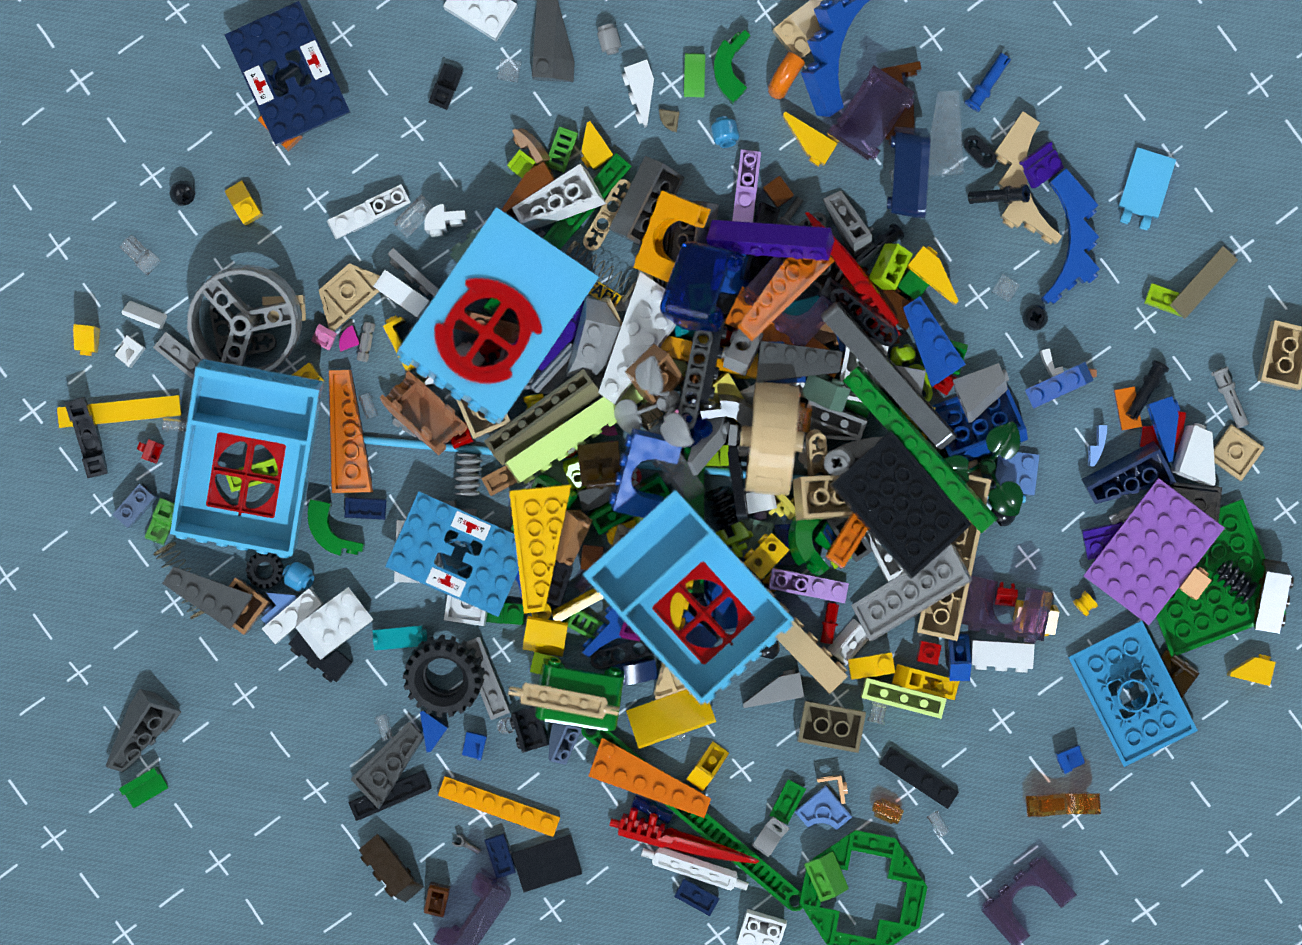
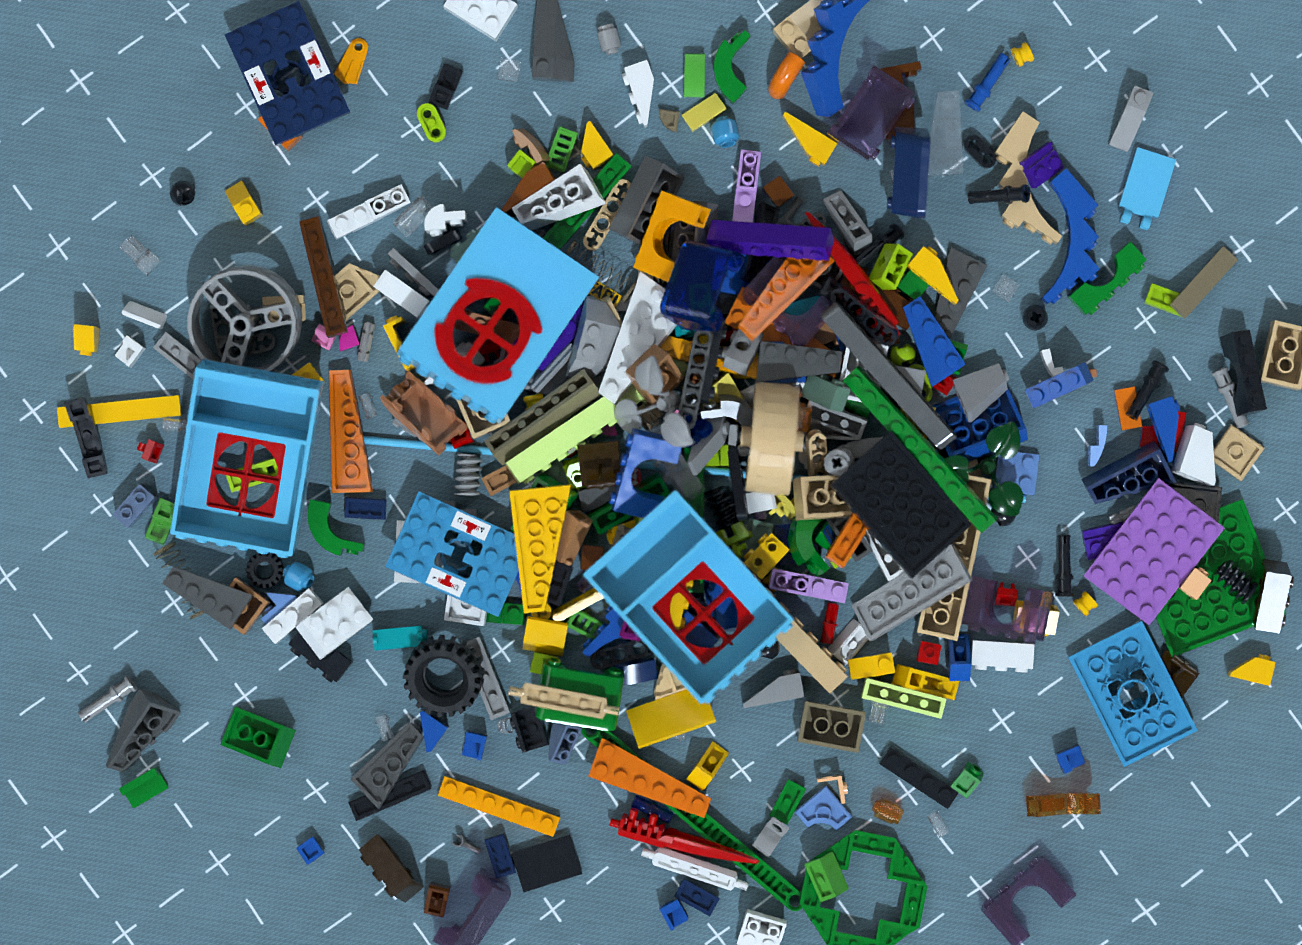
(114, 694): none -> light grey pin
(258, 737): none -> green slope
(310, 850): none -> blue plate
(323, 277): none -> reddish brown plate
(352, 63): none -> light orange piece
(431, 123): none -> lime plate
(442, 242): none -> black beam
(673, 913): none -> blue panel
(704, 112): none -> light yellow slope
(964, 277): none -> dark grey wing
(967, 779): none -> green bracket
(1022, 54): none -> yellow wheel
(1064, 577): none -> black pin
(1126, 262): none -> green arch
(1131, 118): none -> light grey slope
(1249, 394): none -> black arch

